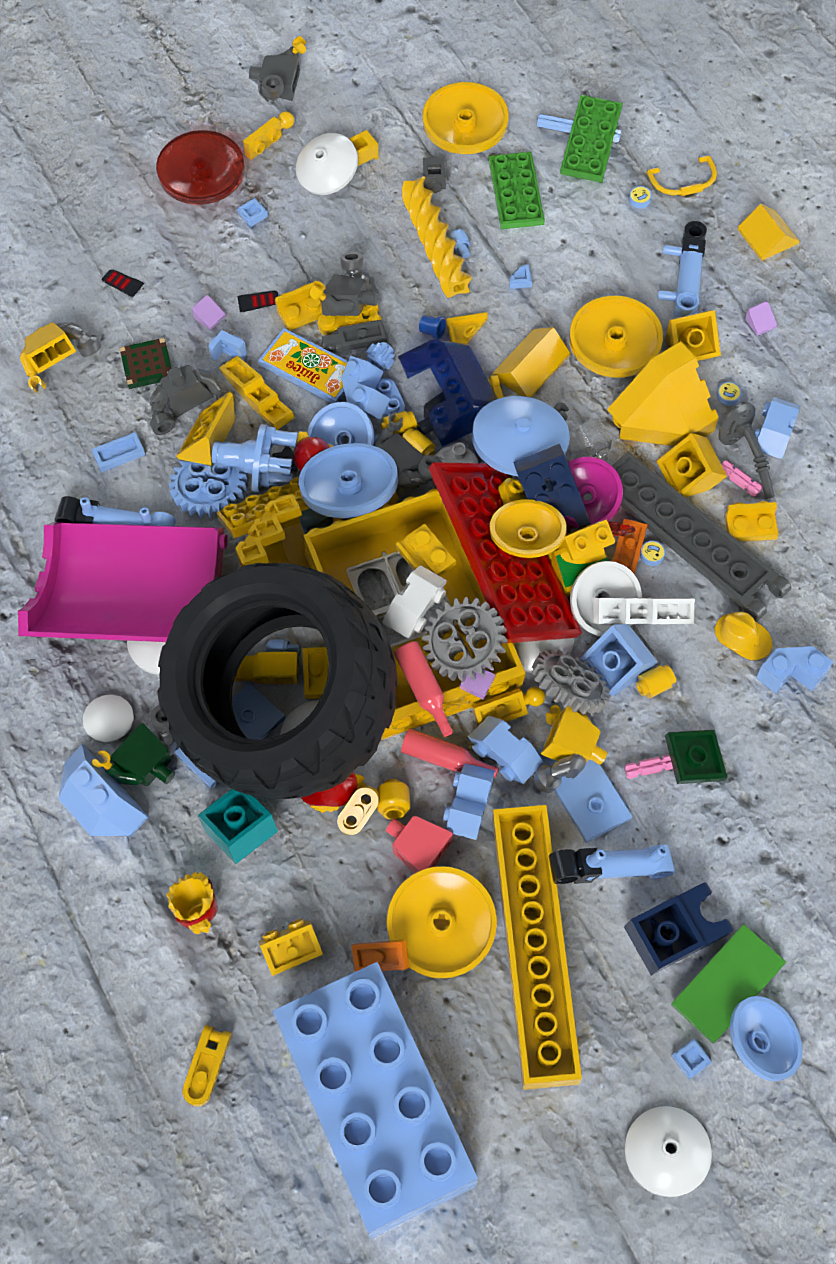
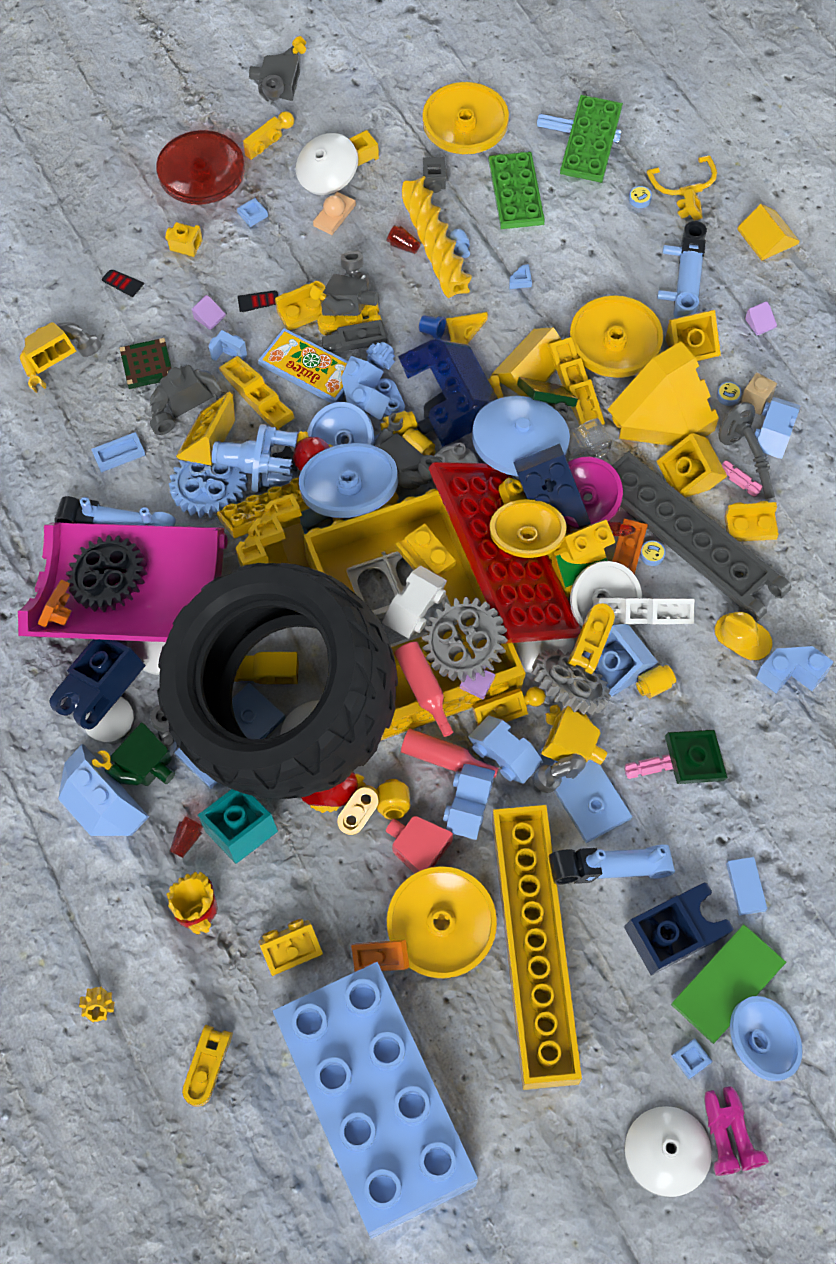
(55, 607): none -> orange hinge
(96, 681): none -> dark blue brick
(96, 1004): none -> yellow gear
(106, 573): none -> black gear
(184, 239): none -> yellow brick
(185, 836): none -> clear red cone
(282, 645): light blue cylinder -> none
(315, 671): yellow plate -> none
(334, 212): none -> light nougat tile
(403, 240): none -> clear red cone
(547, 392): none -> dark green tile
(575, 380): none -> yellow slope
(592, 637): none -> yellow plate
(691, 205): none -> yellow tile
(718, 1122): none -> dark pink piece
(746, 886): none -> light blue tile
(759, 392): none -> tan brick

